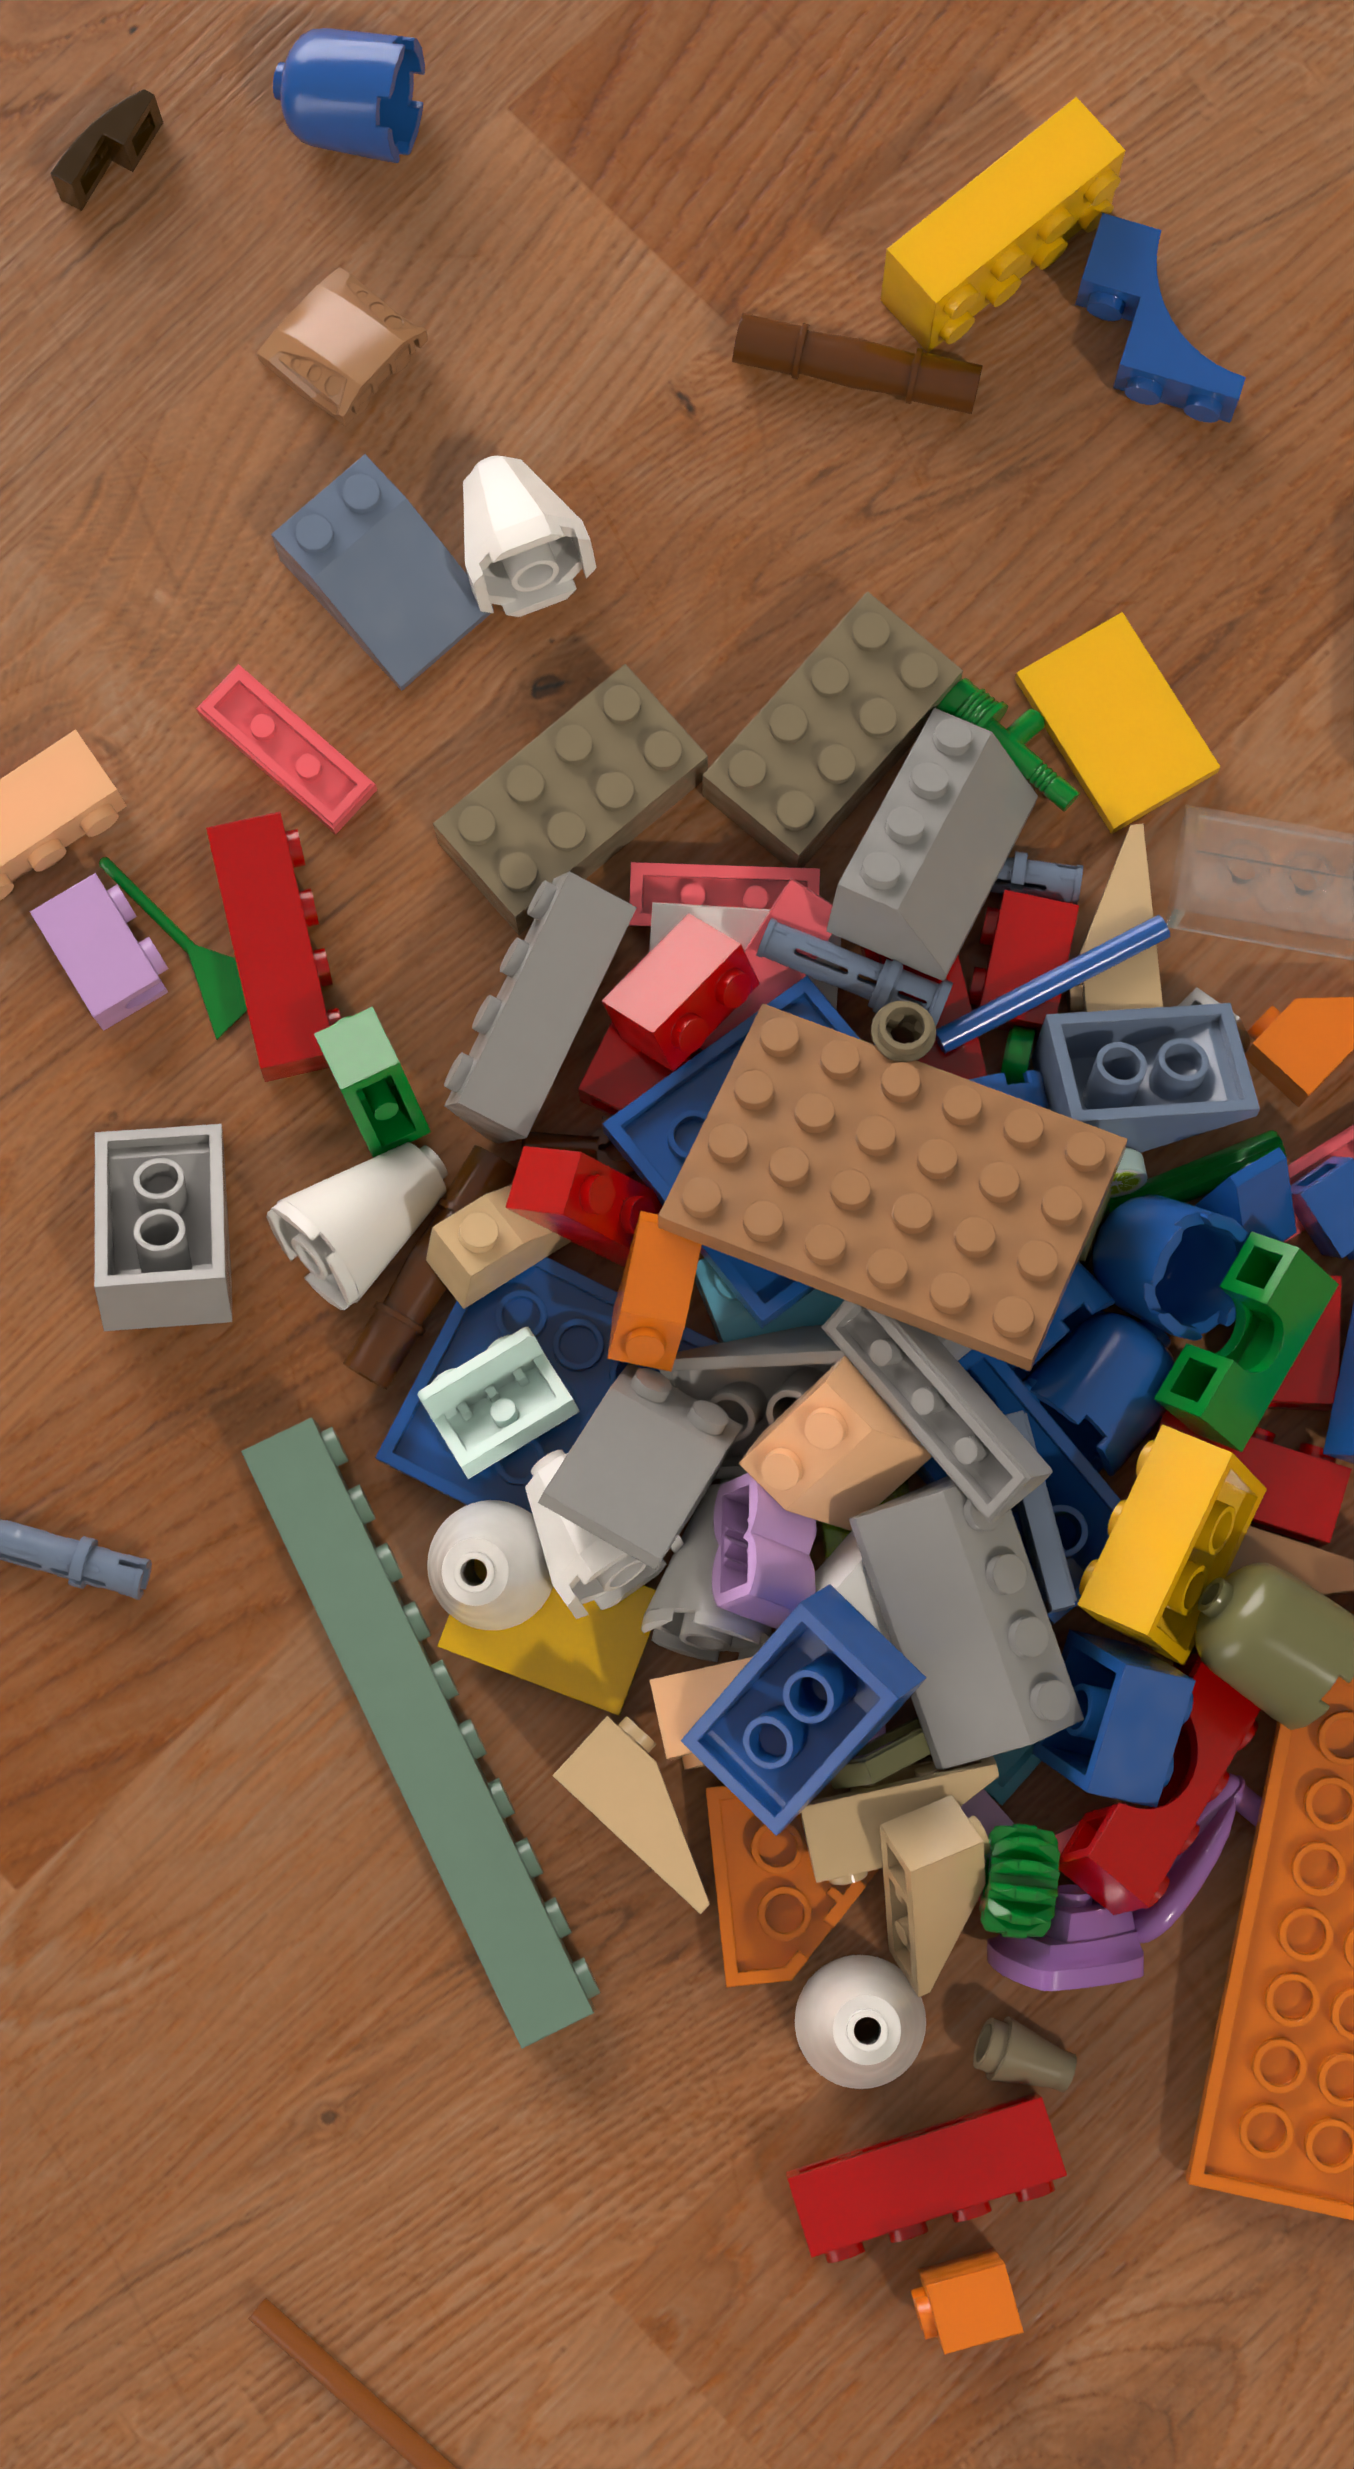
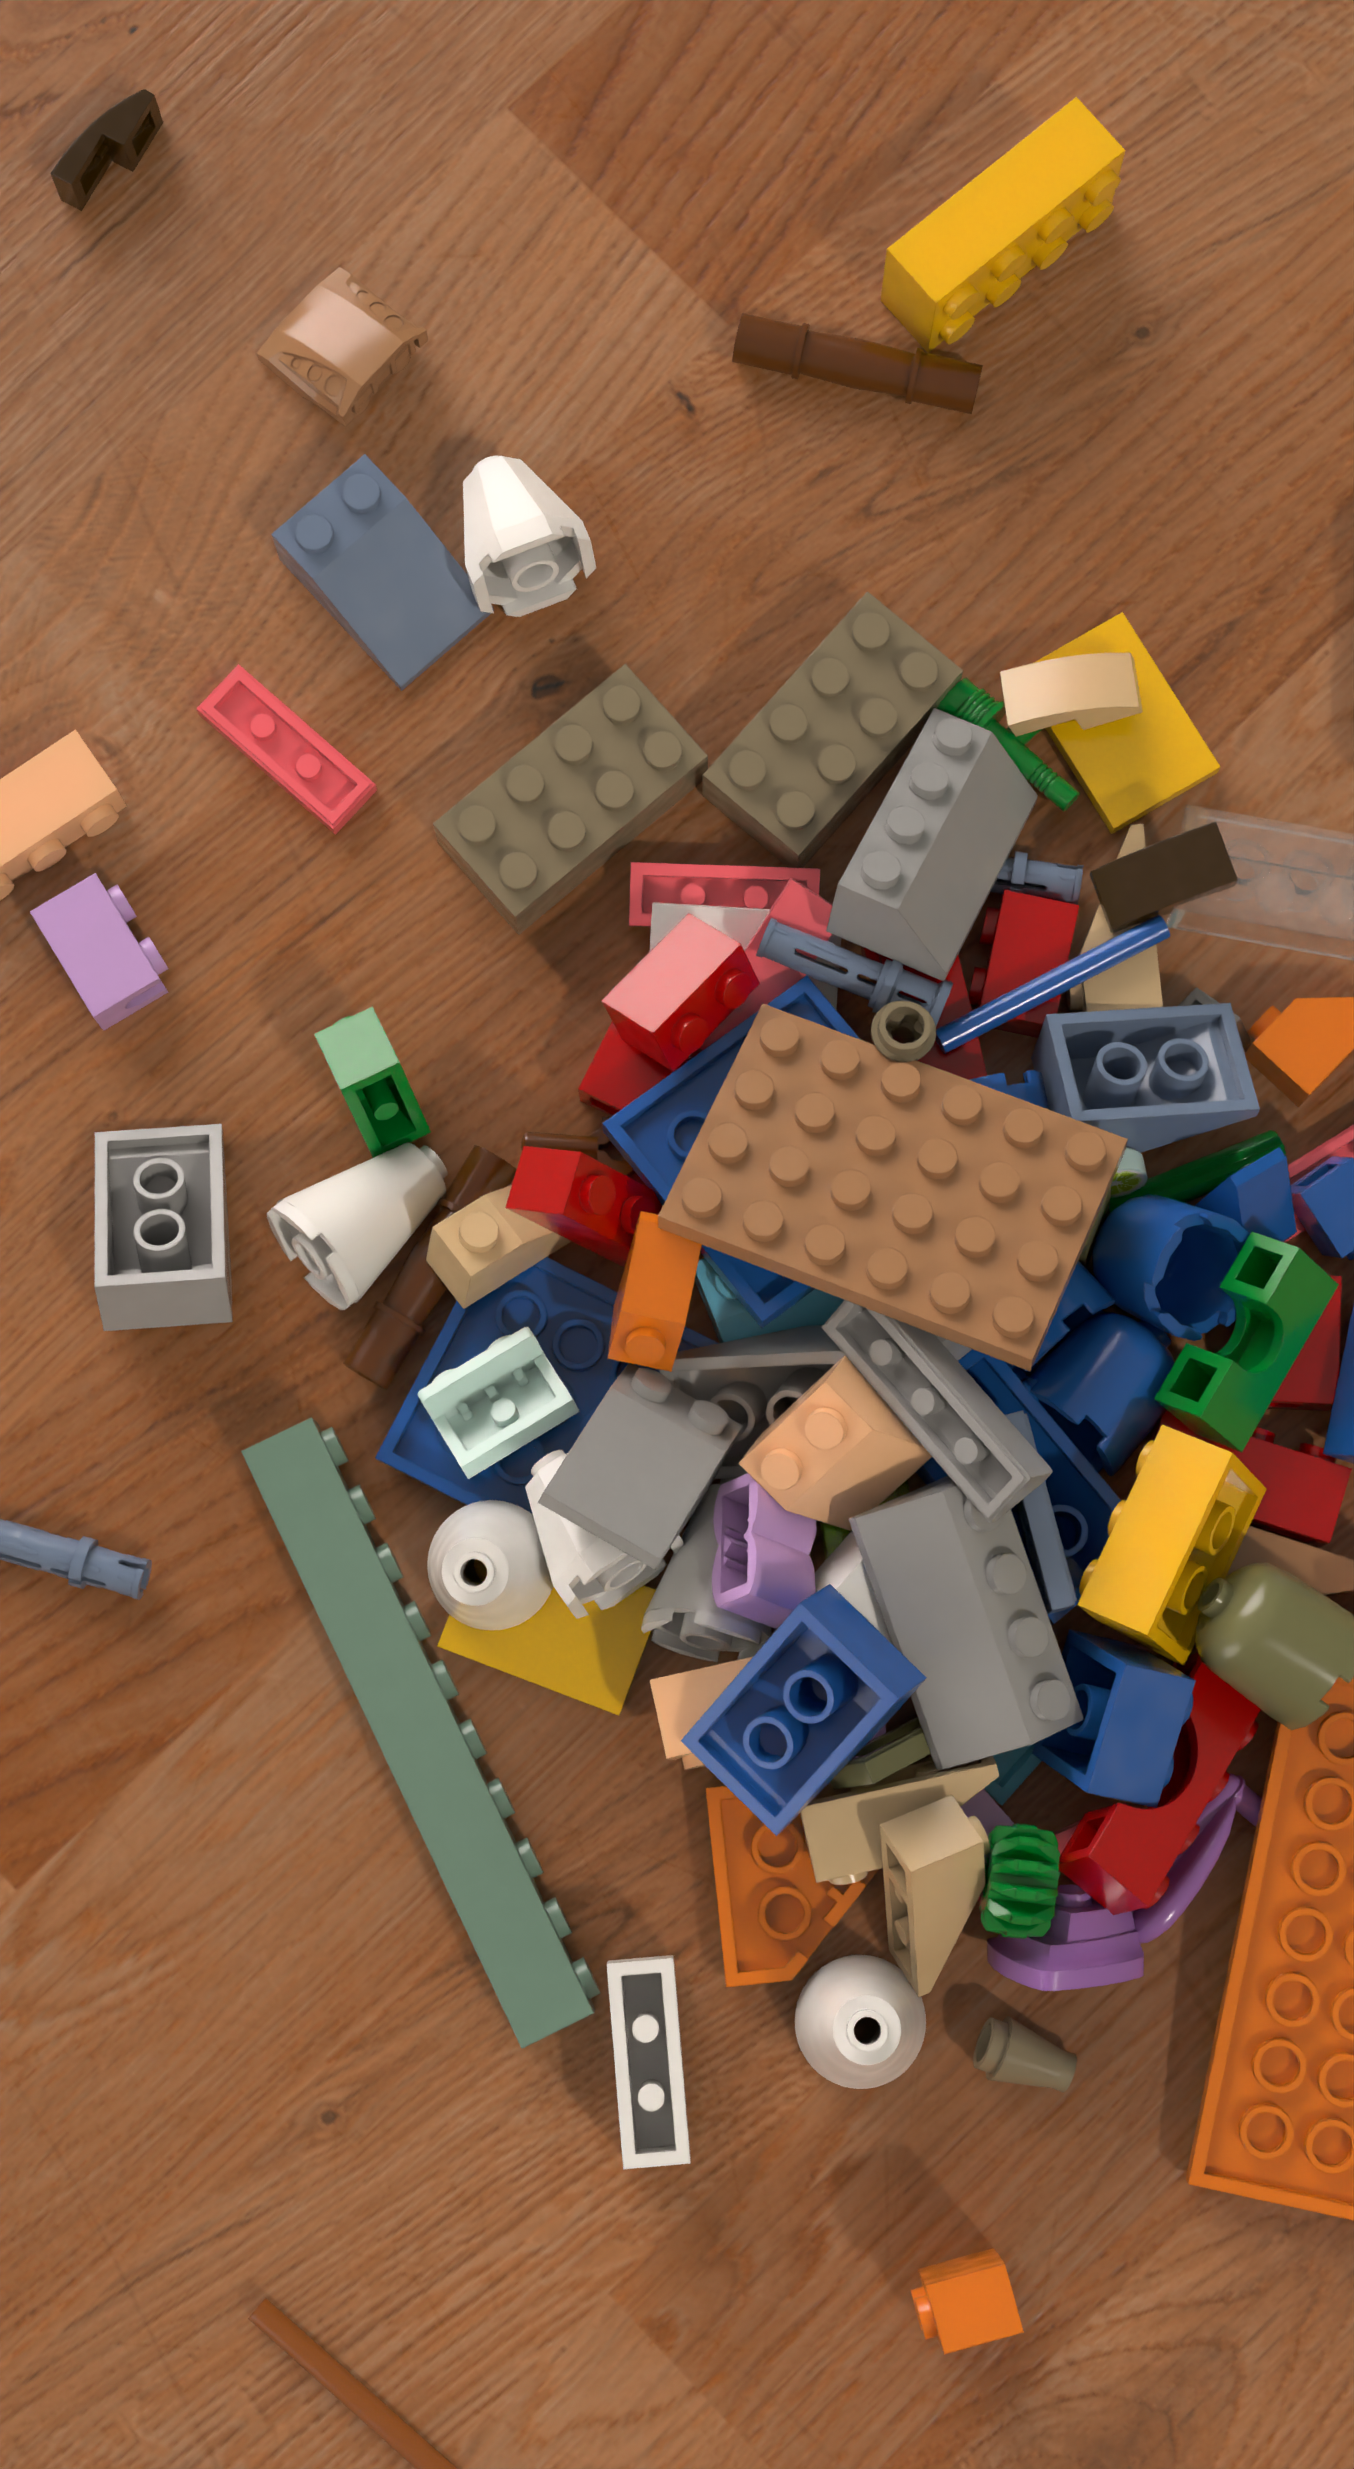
(214, 971): green piece -> none
(272, 942): red brick -> none
(352, 92): blue cylinder -> none
(537, 1008): light grey slope -> none
(628, 1795): tan slope -> none
(648, 2062): none -> white brick
(926, 2176): red brick -> none
(1017, 1053): green tile -> none
(1076, 687): none -> tan slope
(1157, 357): blue arch -> none
(1163, 877): none -> dark brown slope

